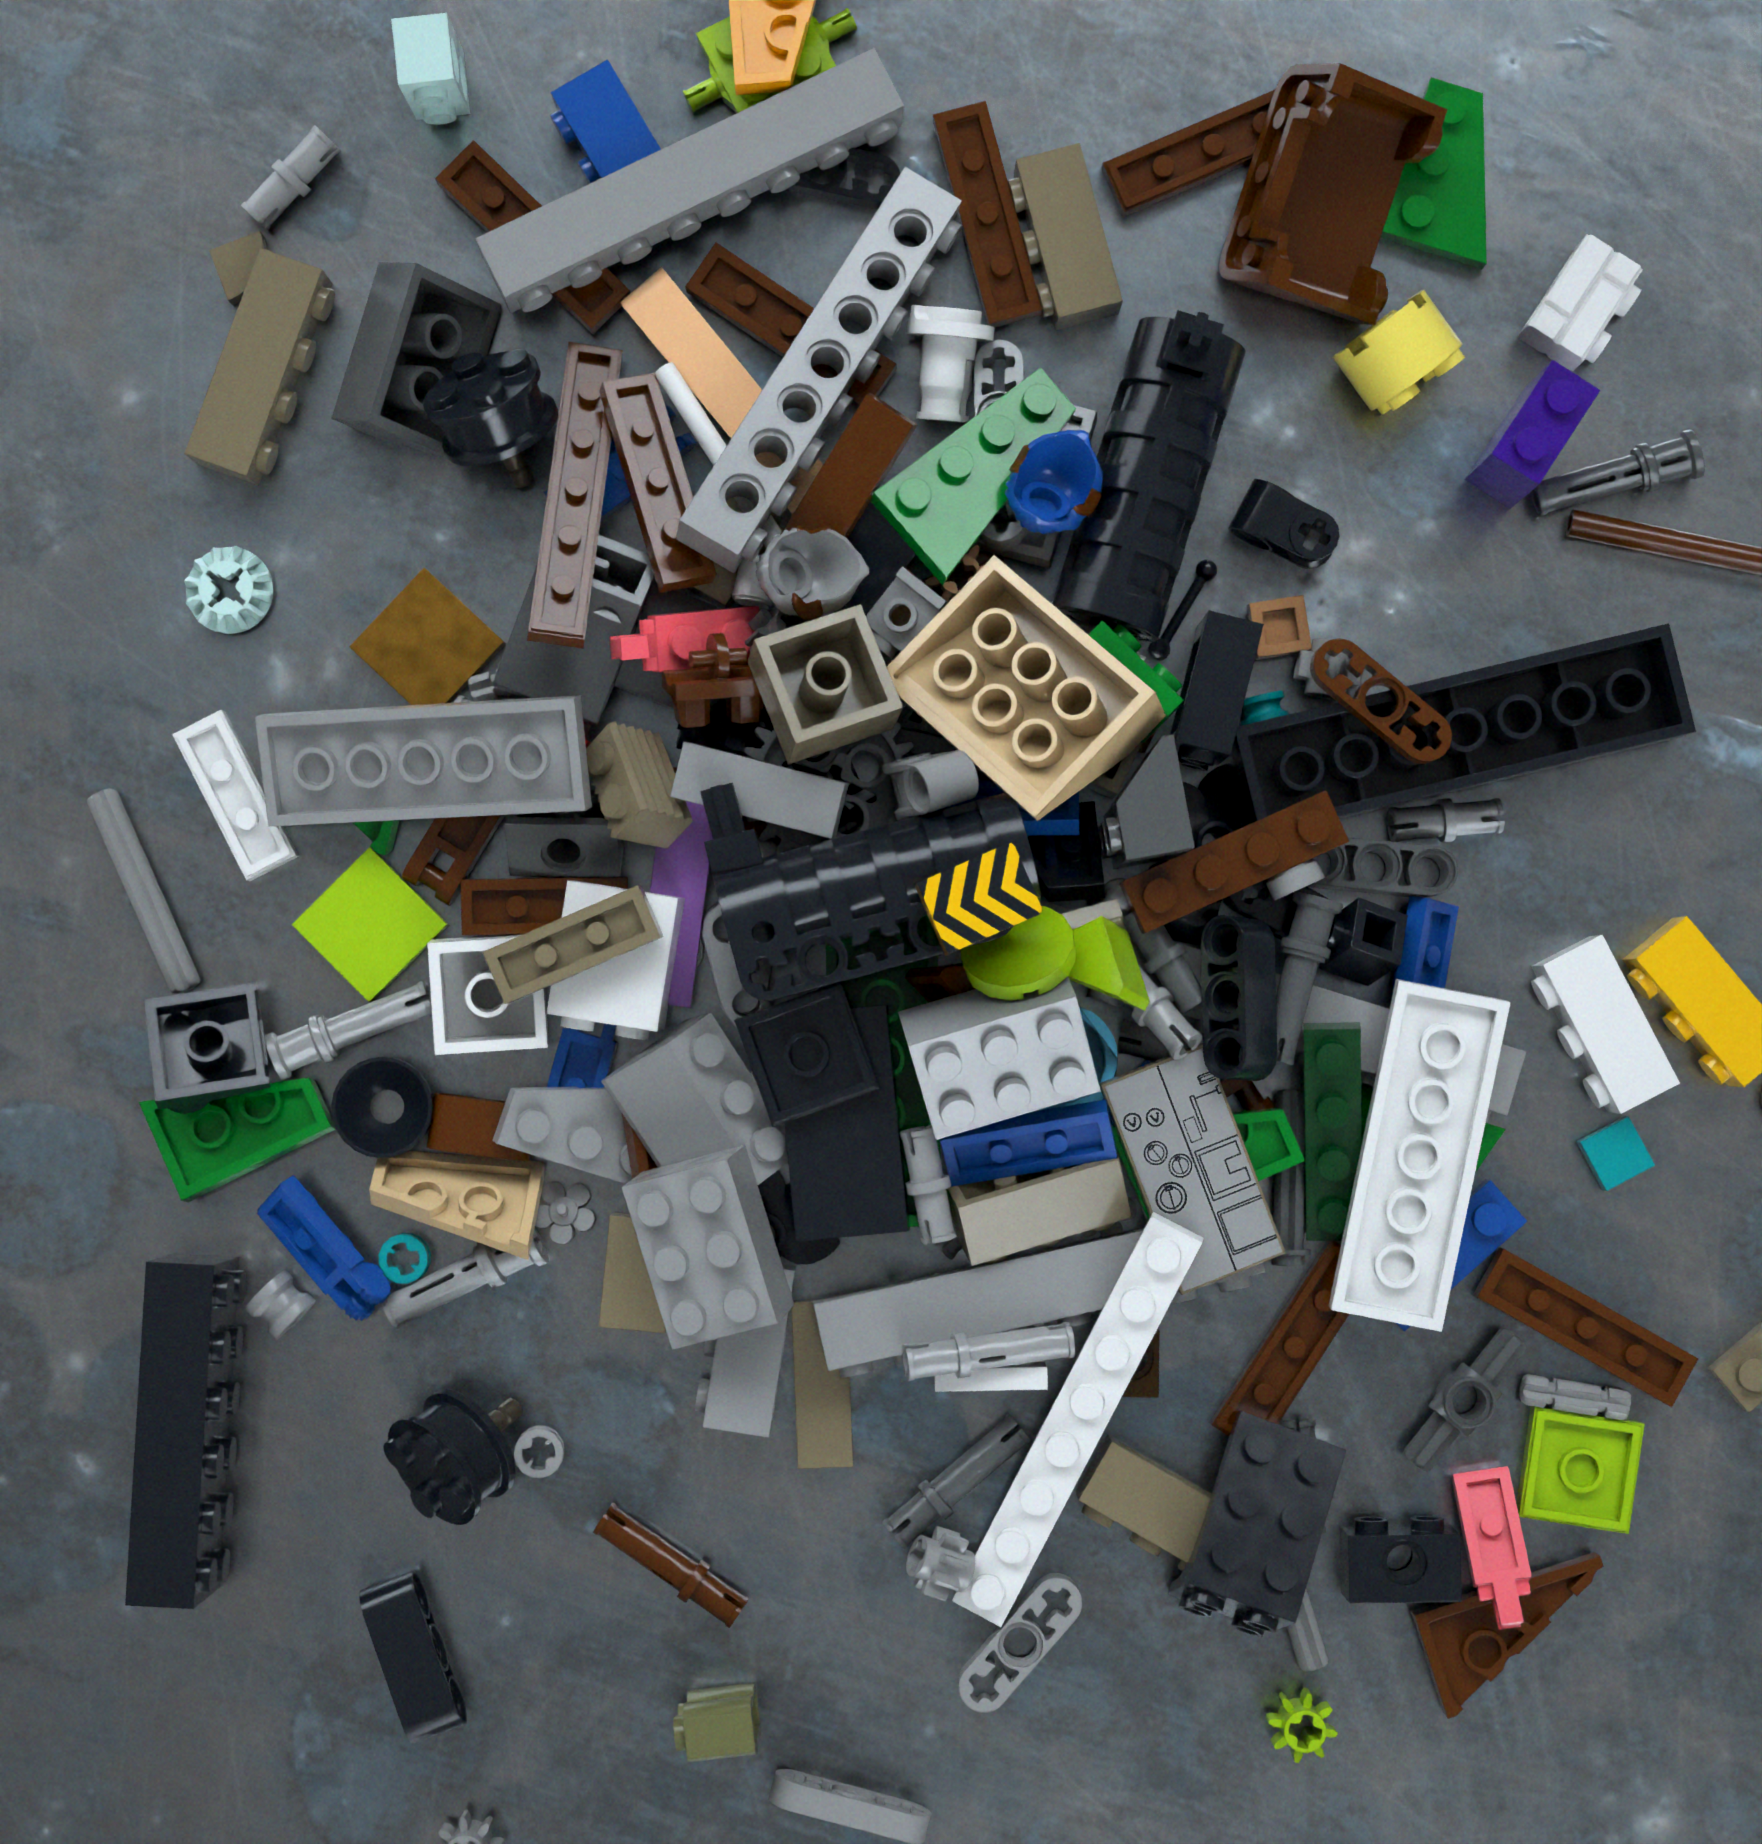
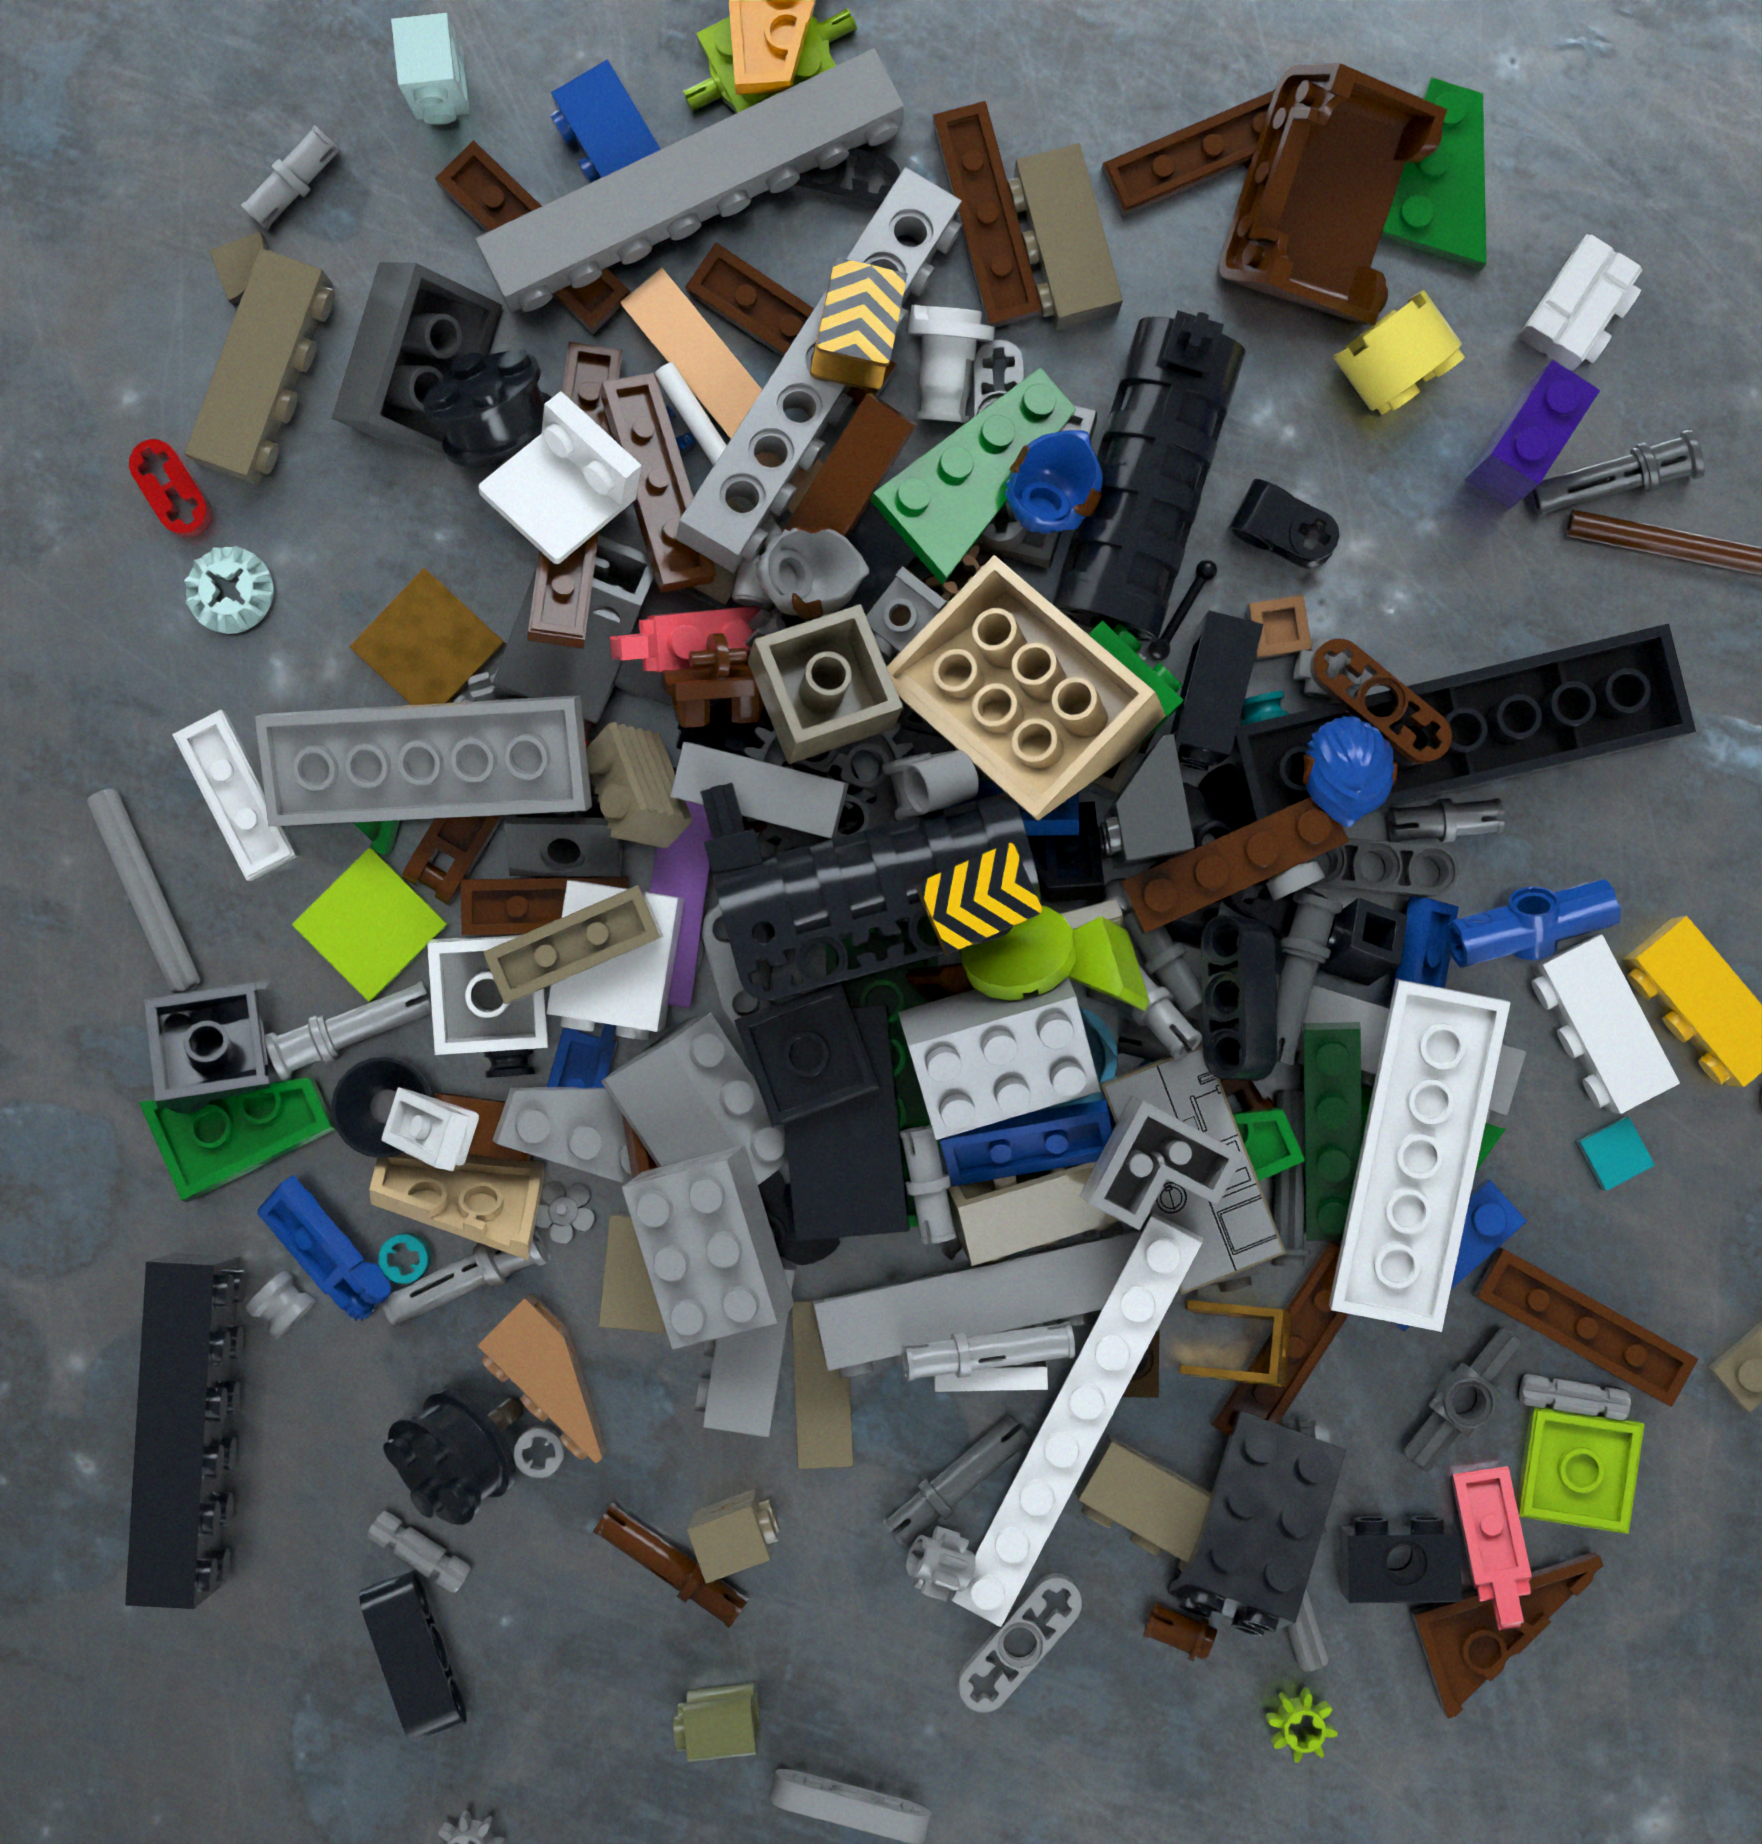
(180, 481): none -> red beam
(418, 1551): none -> light grey axle
(430, 1129): none -> white slope
(509, 1063): none -> black bush
(544, 1364): none -> medium nougat slope
(563, 481): none -> white bracket
(733, 1534): none -> dark tan brick
(858, 324): none -> piece
(1145, 1153): none -> light grey brick
(1180, 1632): none -> reddish brown pin
(1279, 1348): none -> pearl gold piece
(1349, 769): none -> blue hair
(1533, 923): none -> blue piece

